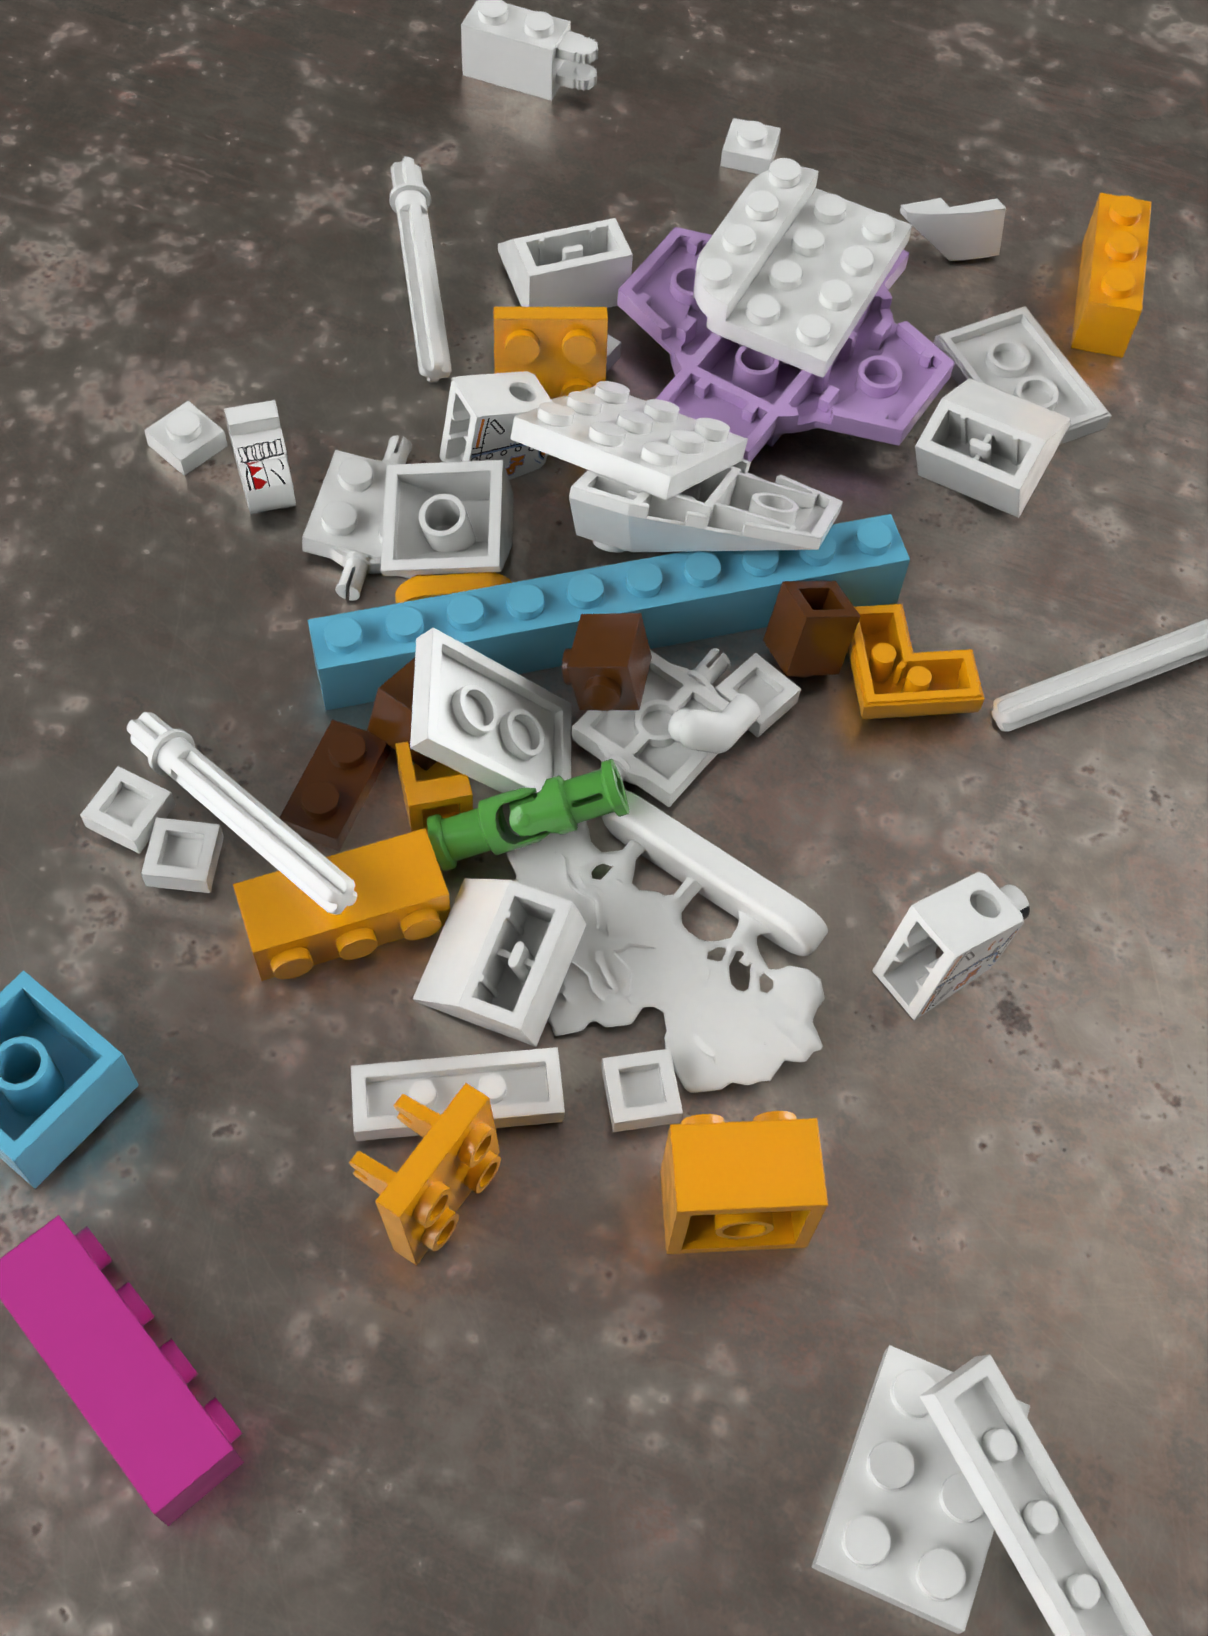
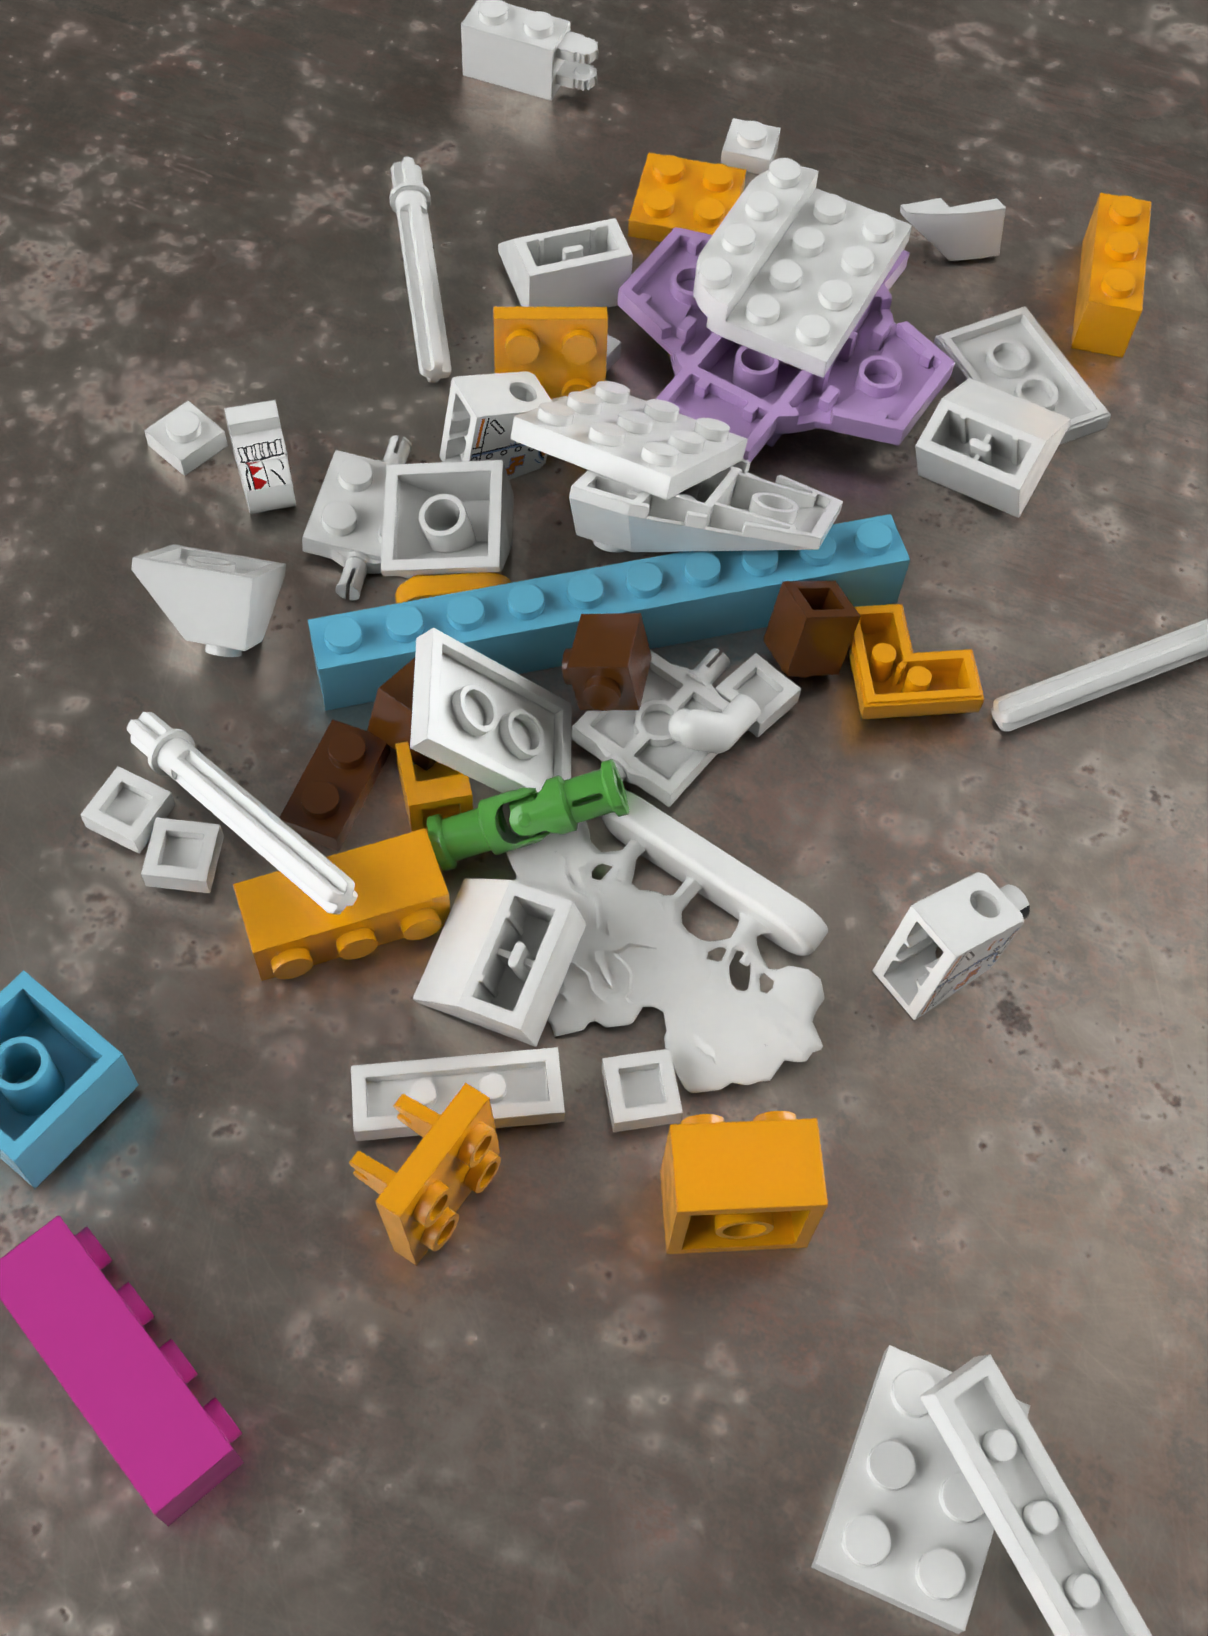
(212, 595): none -> white slope
(683, 196): none -> light orange plate

